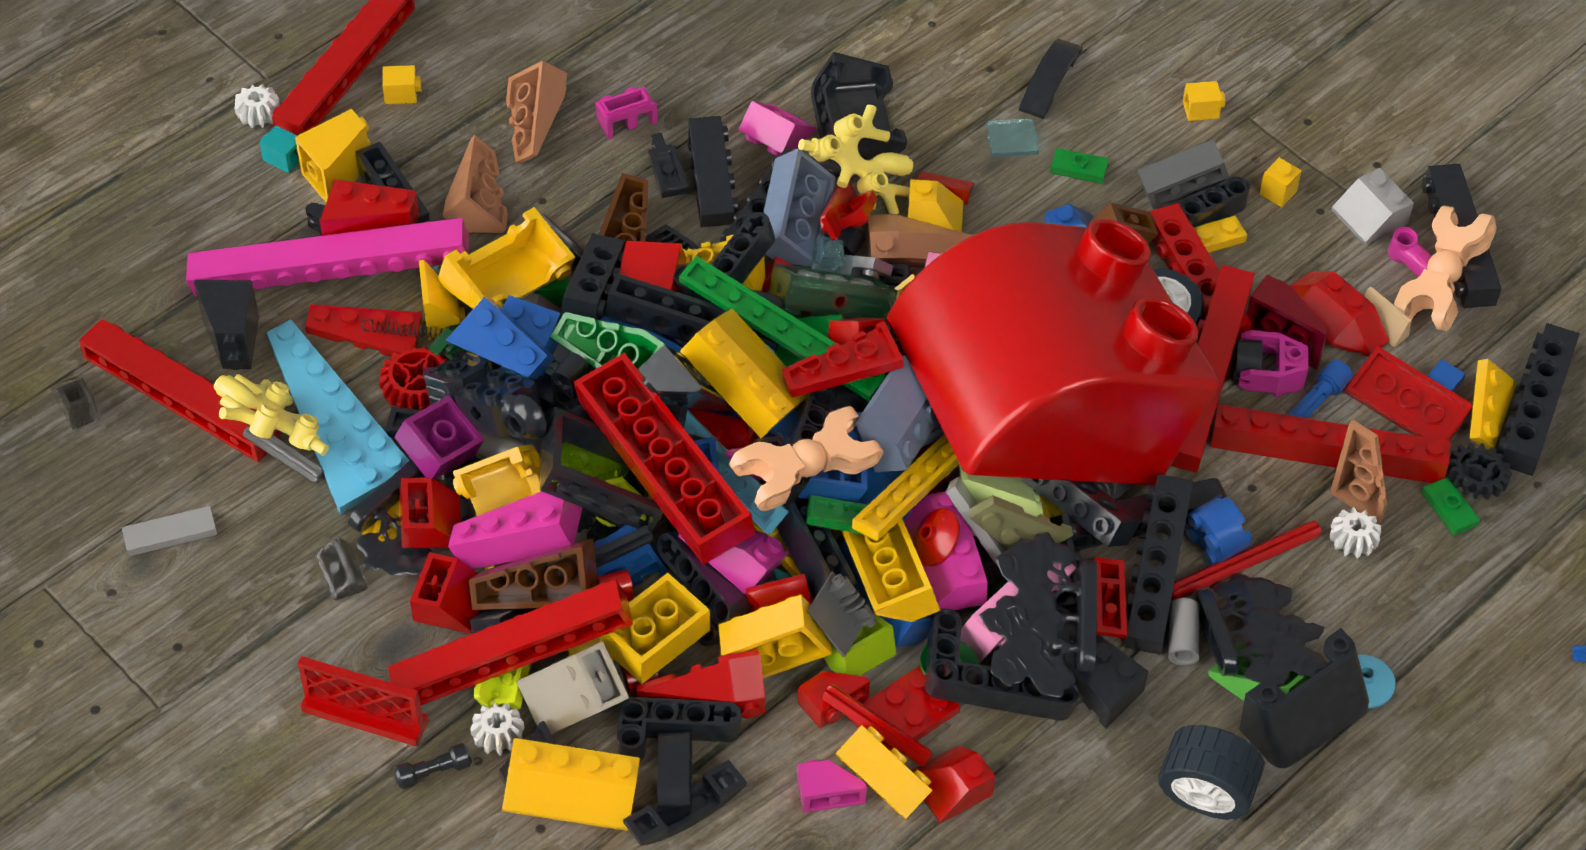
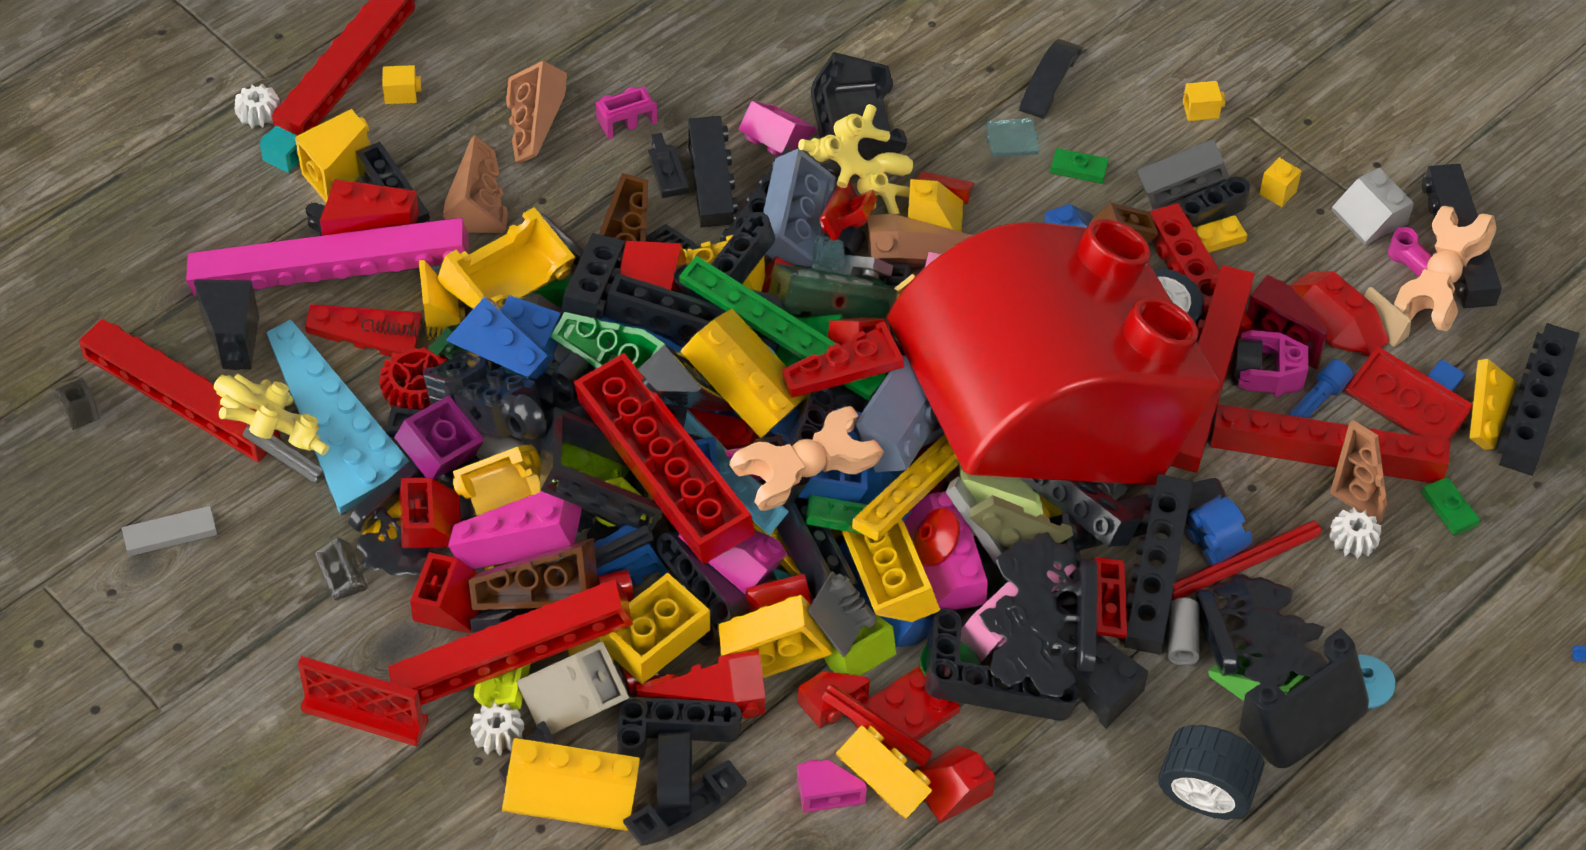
(408, 774): black piece -> none
(1479, 471): black gear -> none

